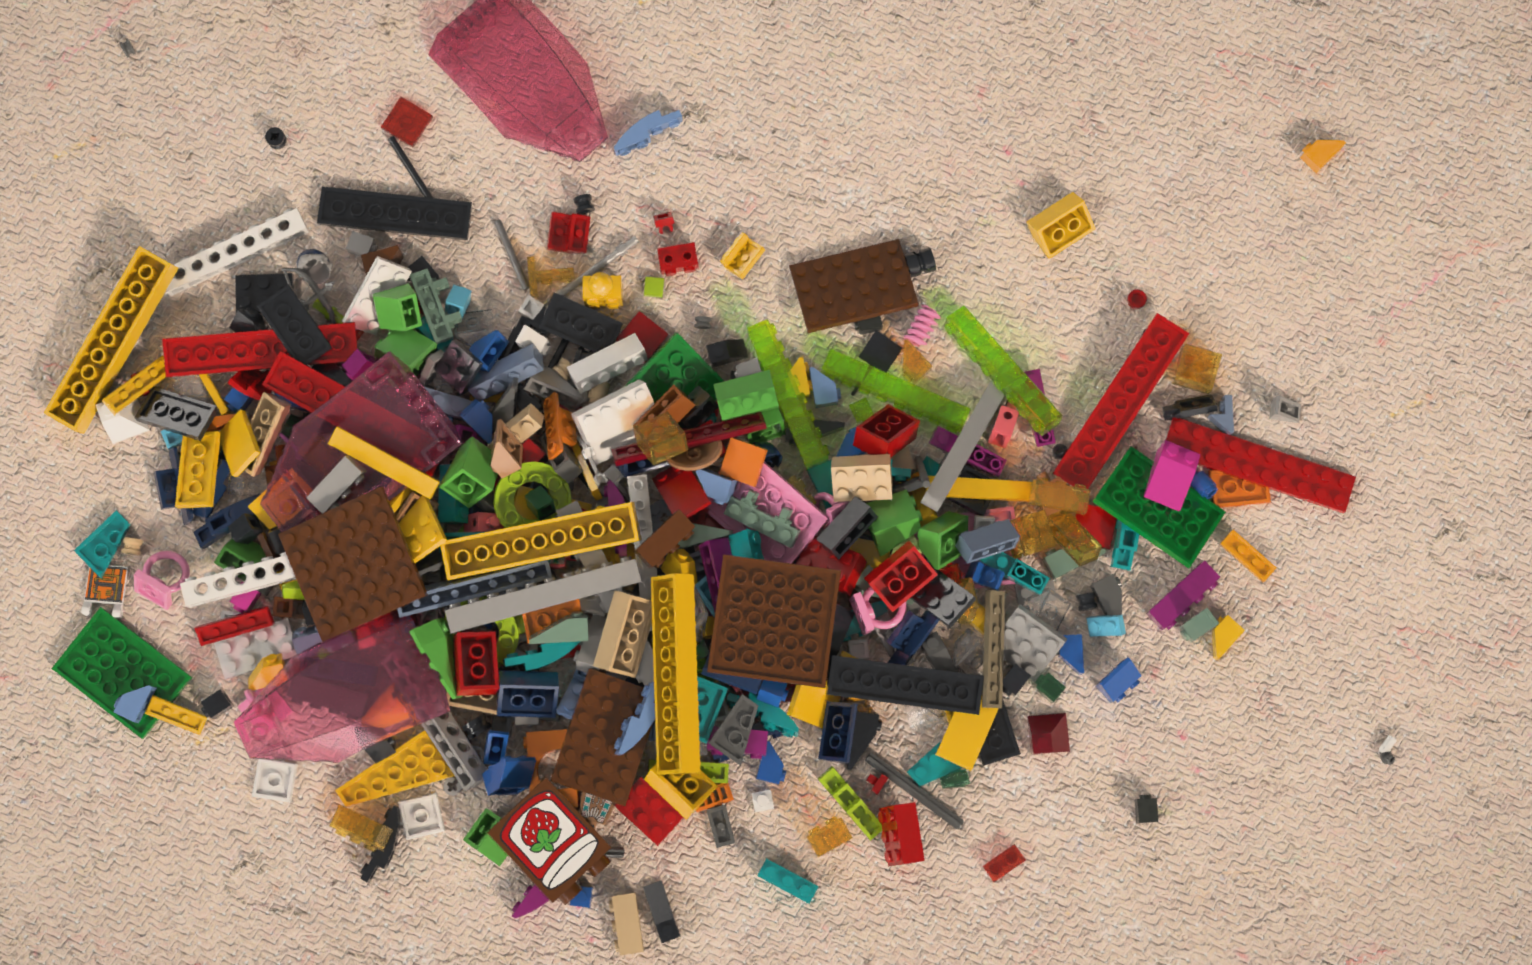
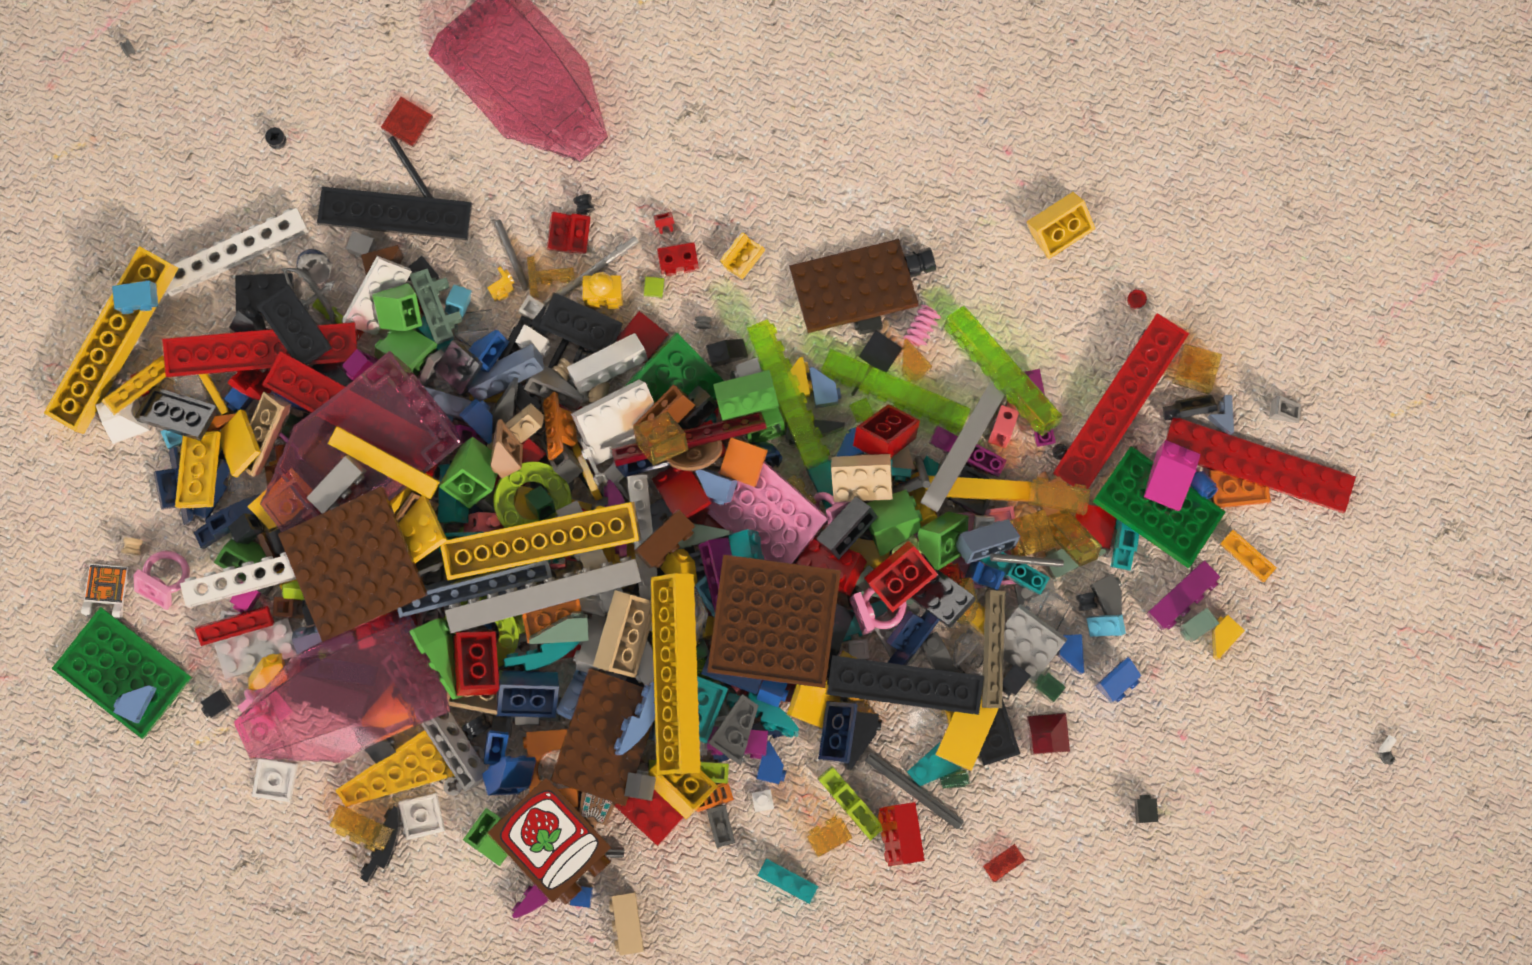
(103, 543): teal wing -> none
(135, 296): none -> dark azure brick
(176, 714): yellow tile -> none
(502, 287): none -> yellow bracket
(638, 134): medium blue slope -> none
(640, 785): none -> dark grey brick
(661, 911): black slope -> none
(775, 527): sand green hinge -> none
(877, 782): red tile -> none
(1026, 560): none -> dark grey bar
(1321, 152): light orange slope -> none

